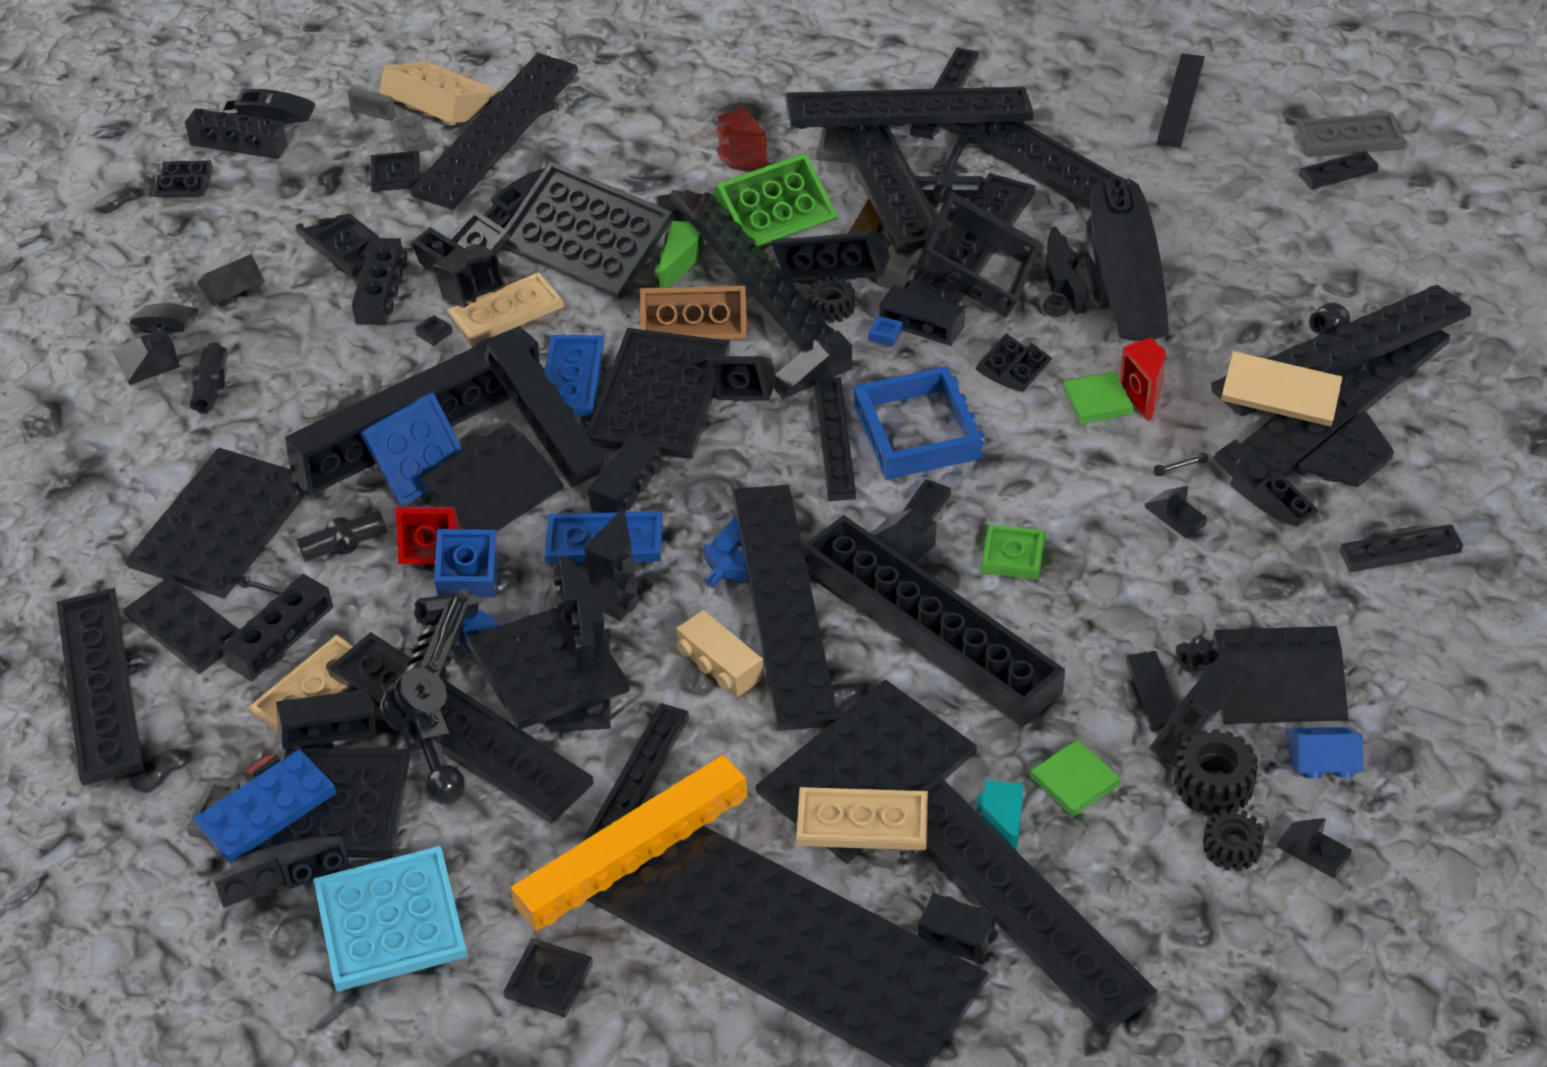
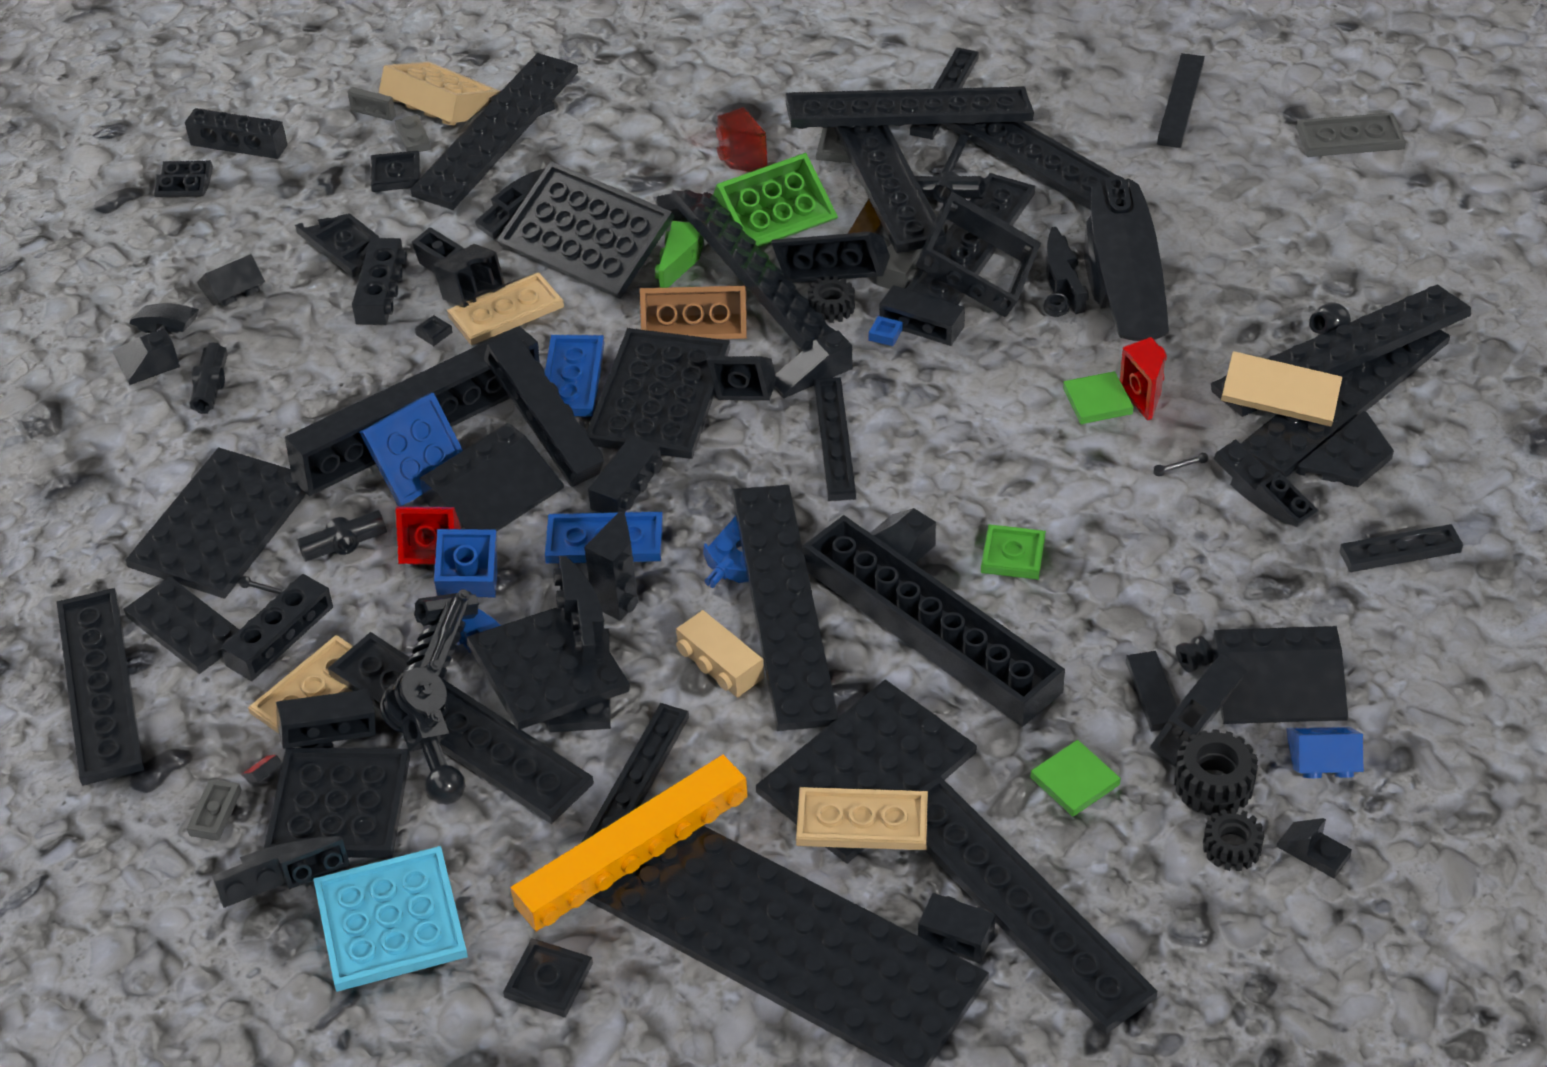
(264, 806): blue plate -> none
(269, 105): black slope -> none
(480, 231): plate -> none
(922, 457): blue window -> none
(929, 498): black tile -> none
(1002, 808): teal slope -> none
(1013, 363): black slope -> none
(1176, 512): black slope -> none
(1338, 170): black tile -> none

